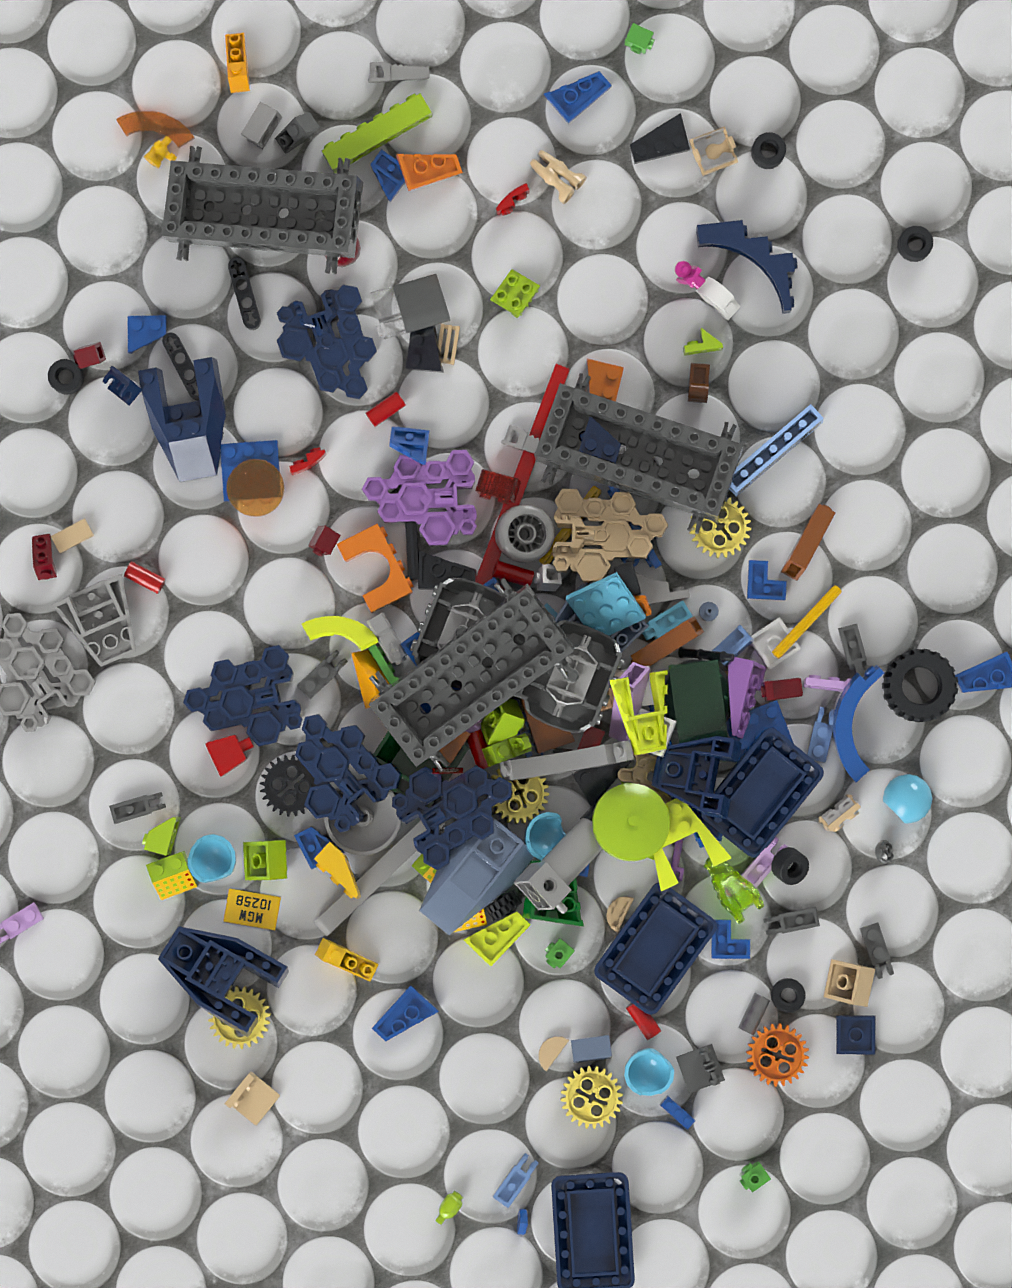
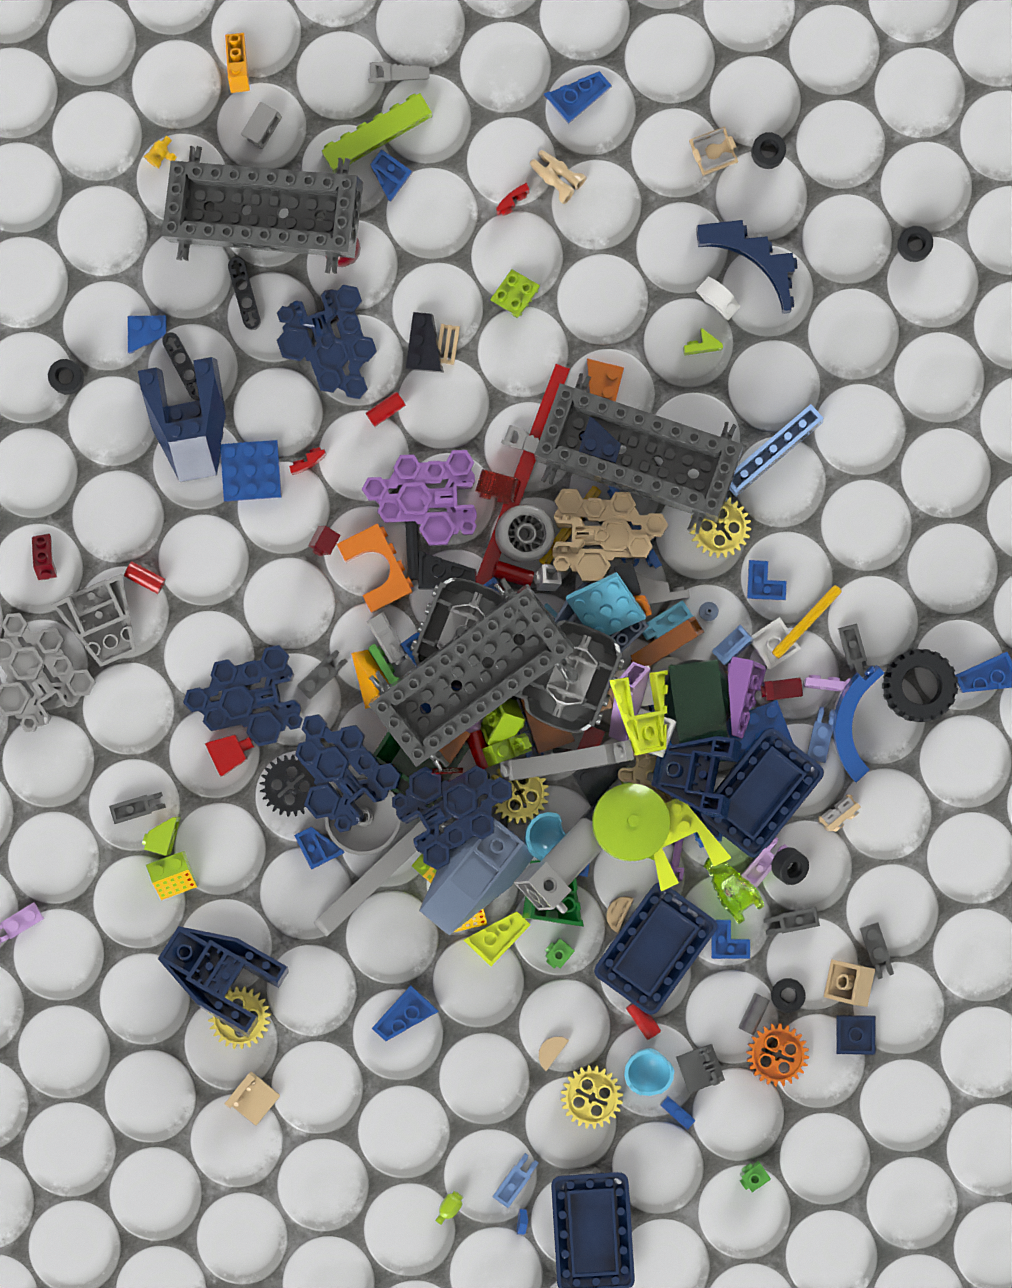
(72, 536): tan tile -> none
(89, 355): dark red brick -> none
(122, 386): dark blue hinge -> none
(155, 122): clear orange tile -> none
(211, 858): medium azure cylinder -> none
(252, 909): yellow sticker -> none
(255, 488): clear orange tile -> none
(265, 860): lime slope -> none
(297, 132): dark grey slope -> none
(337, 864): yellow slope -> none
(343, 626): neon yellow tile -> none
(346, 959): yellow slope -> none
(410, 306): dark grey door -> none
(410, 442): blue wing -> none
(427, 169): orange wing -> none
(503, 905): black tyre -> none
(591, 1049): sand blue hinge -> none
(639, 39): bright green brick -> none
(661, 142): black wing -> none
(689, 274): dark pink hips -> none
(698, 383): reddish brown plate -> none
(703, 654): black piece -> none
(808, 542): dark orange slope -> none
(883, 852): dark grey plate -> none
(908, 797): medium azure cylinder -> none

